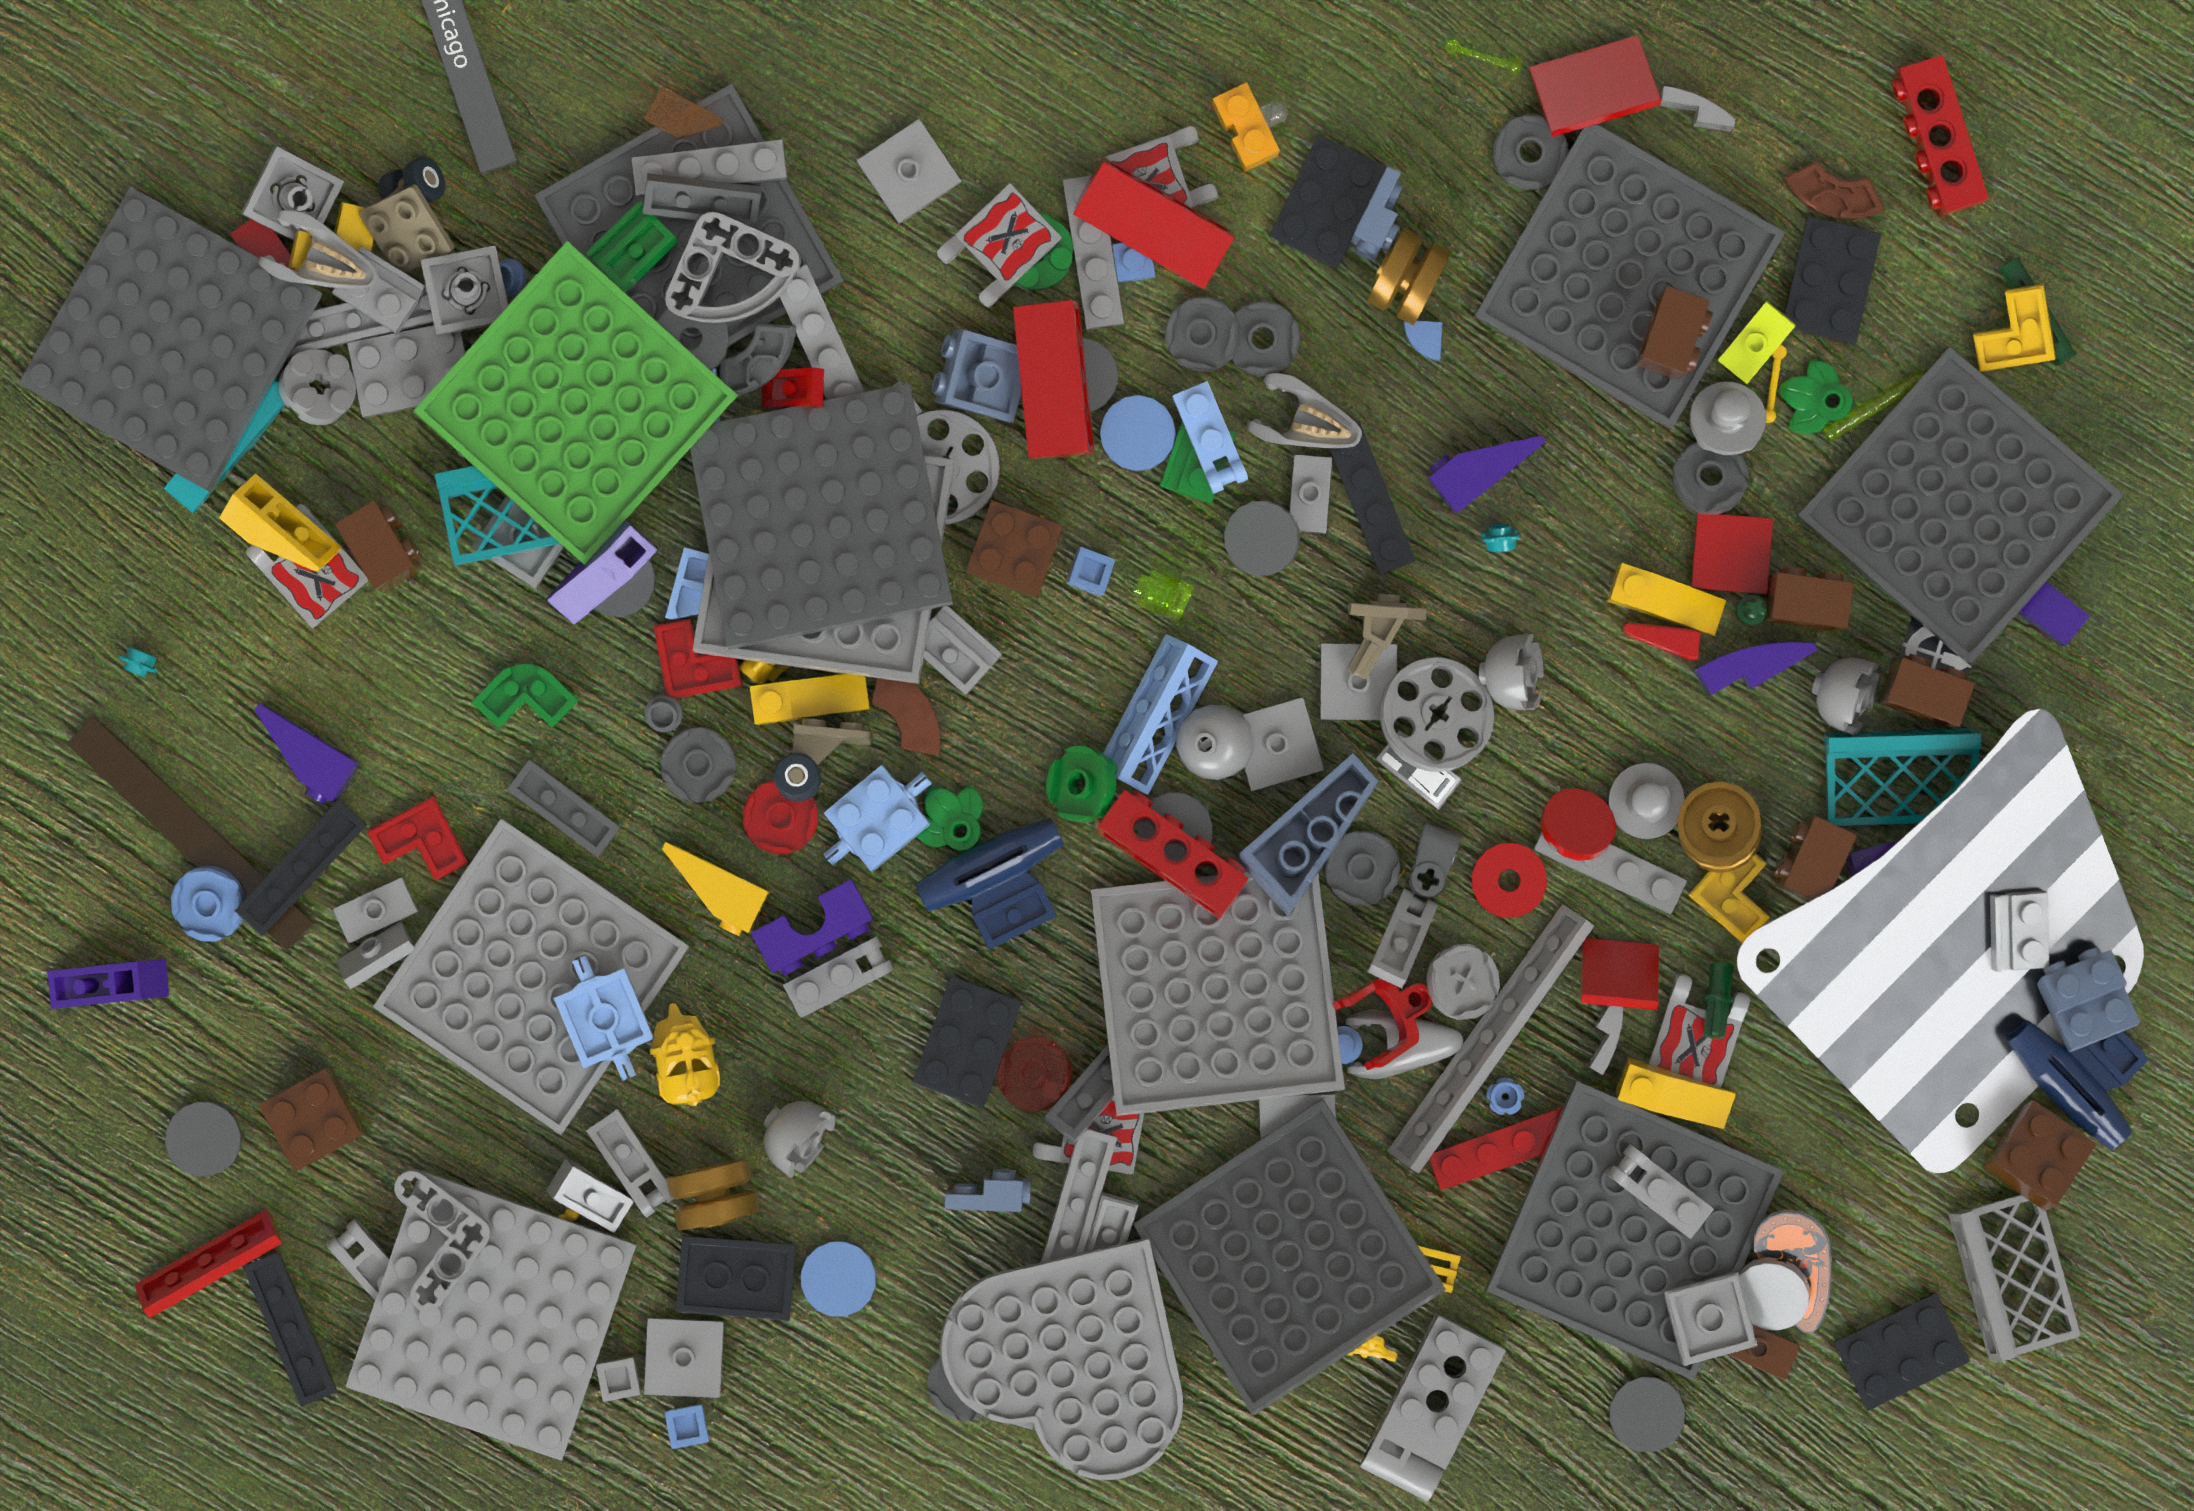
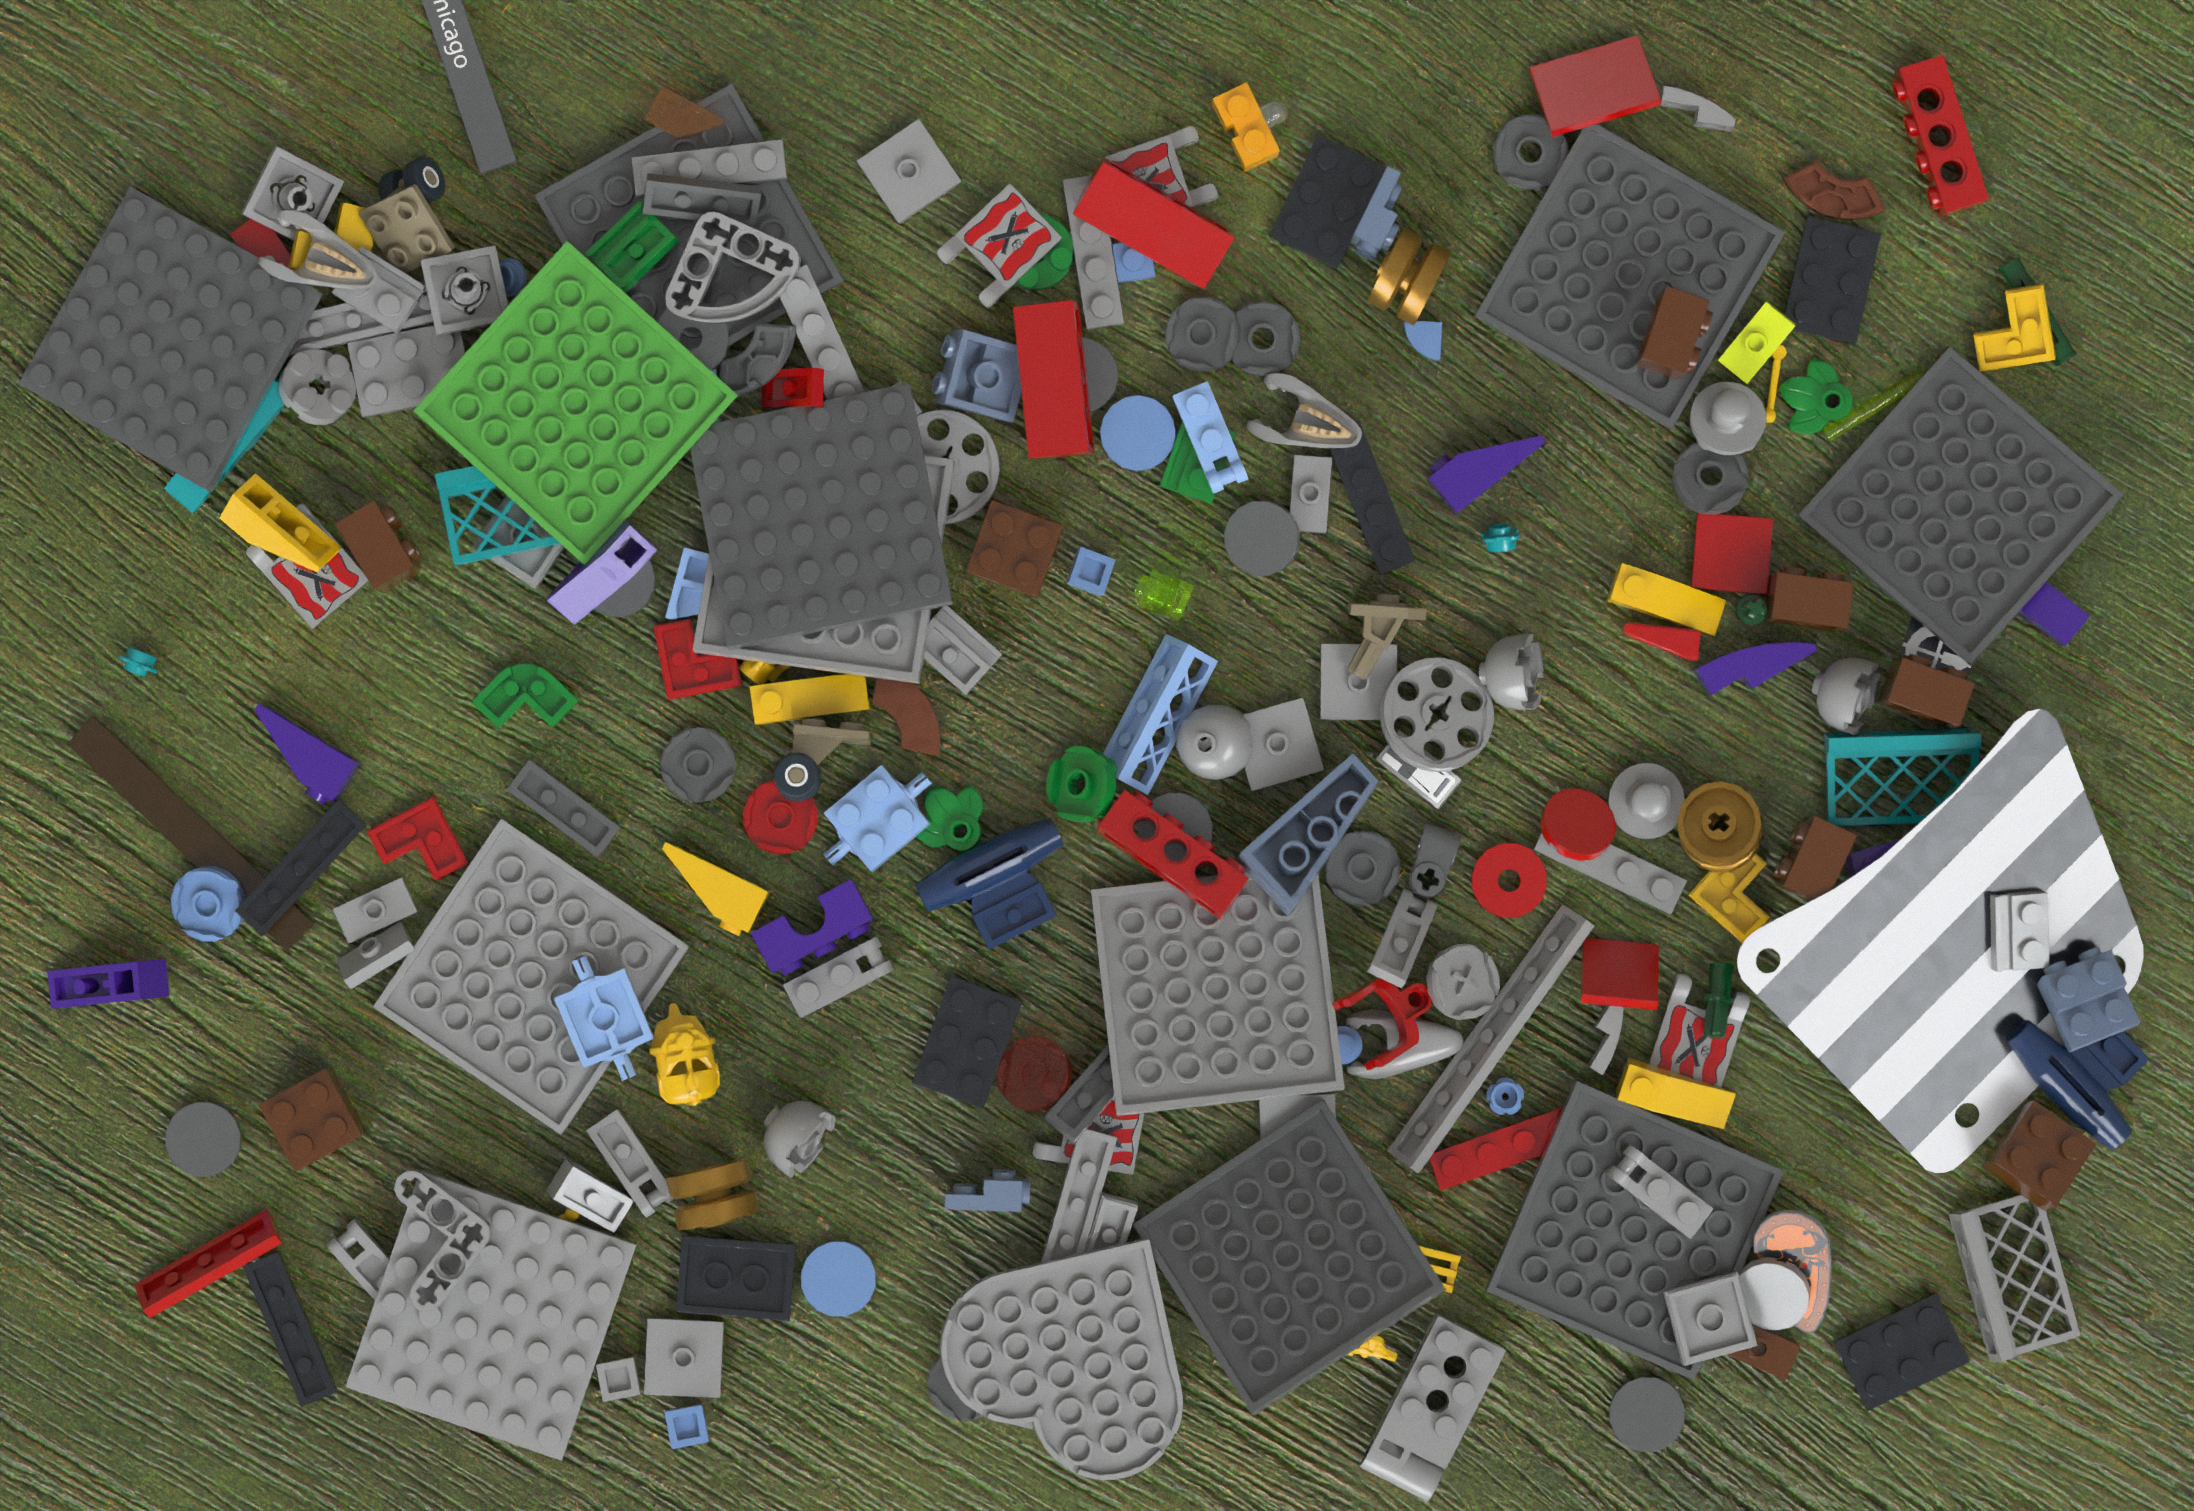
(663, 713): dark grey plate -> none
(1453, 48): clear neon green hinge -> none

